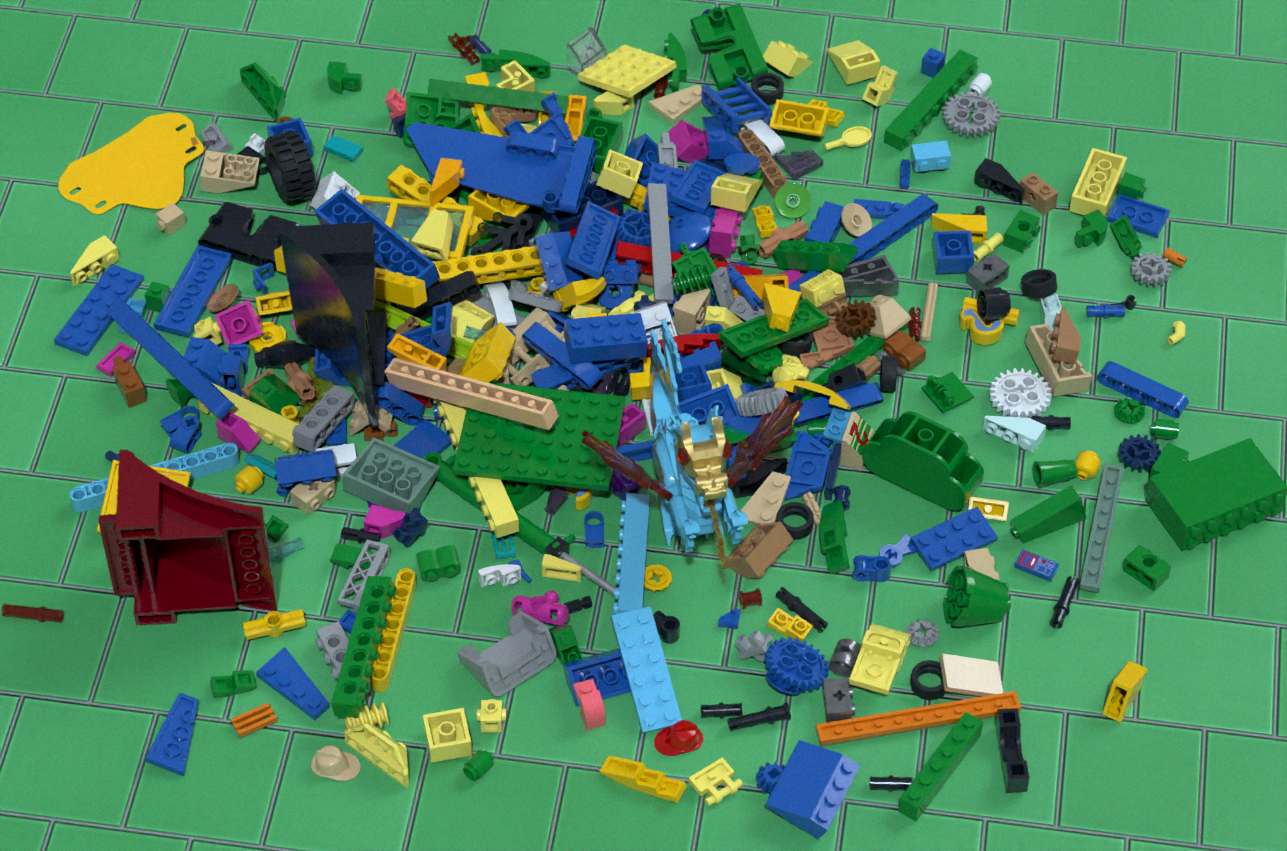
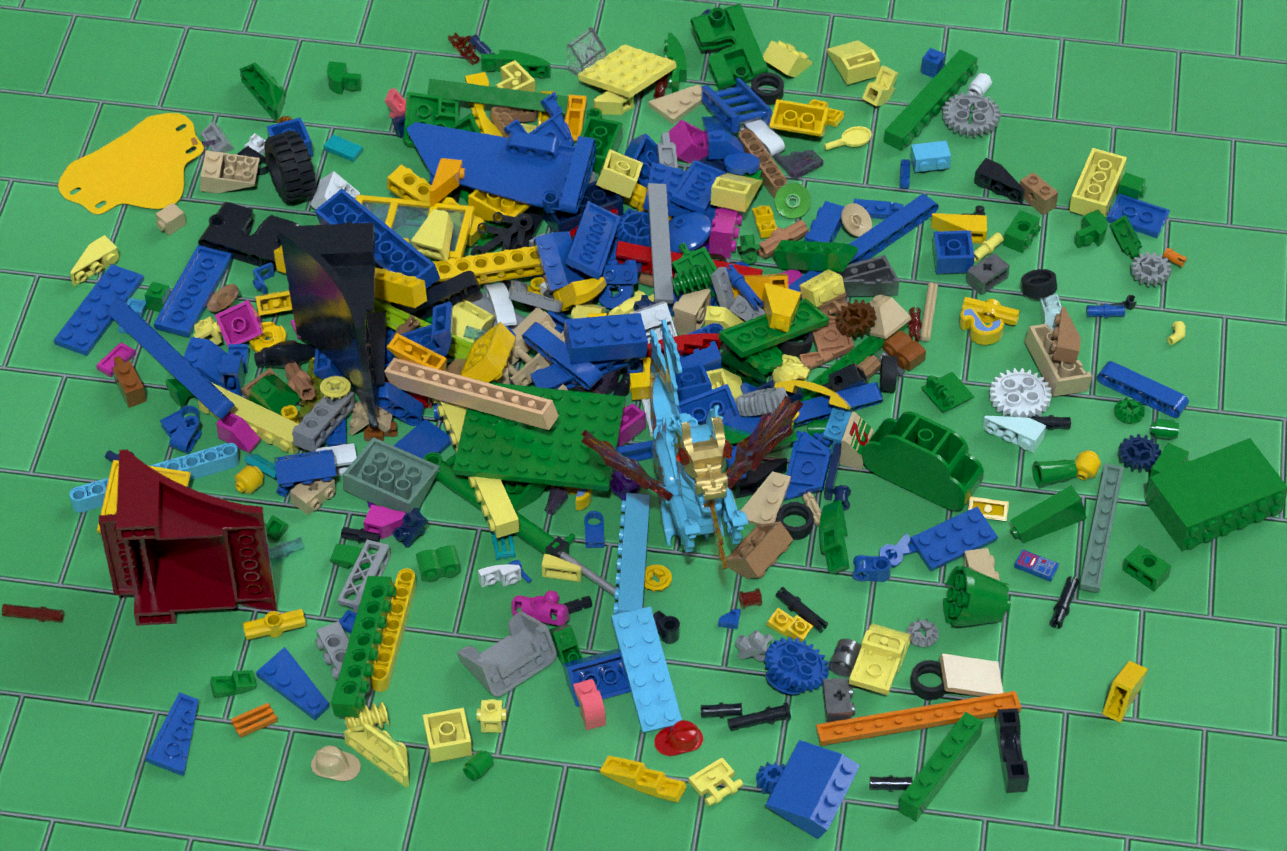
(335, 382): none -> light yellow gear
(993, 303): black piece -> none

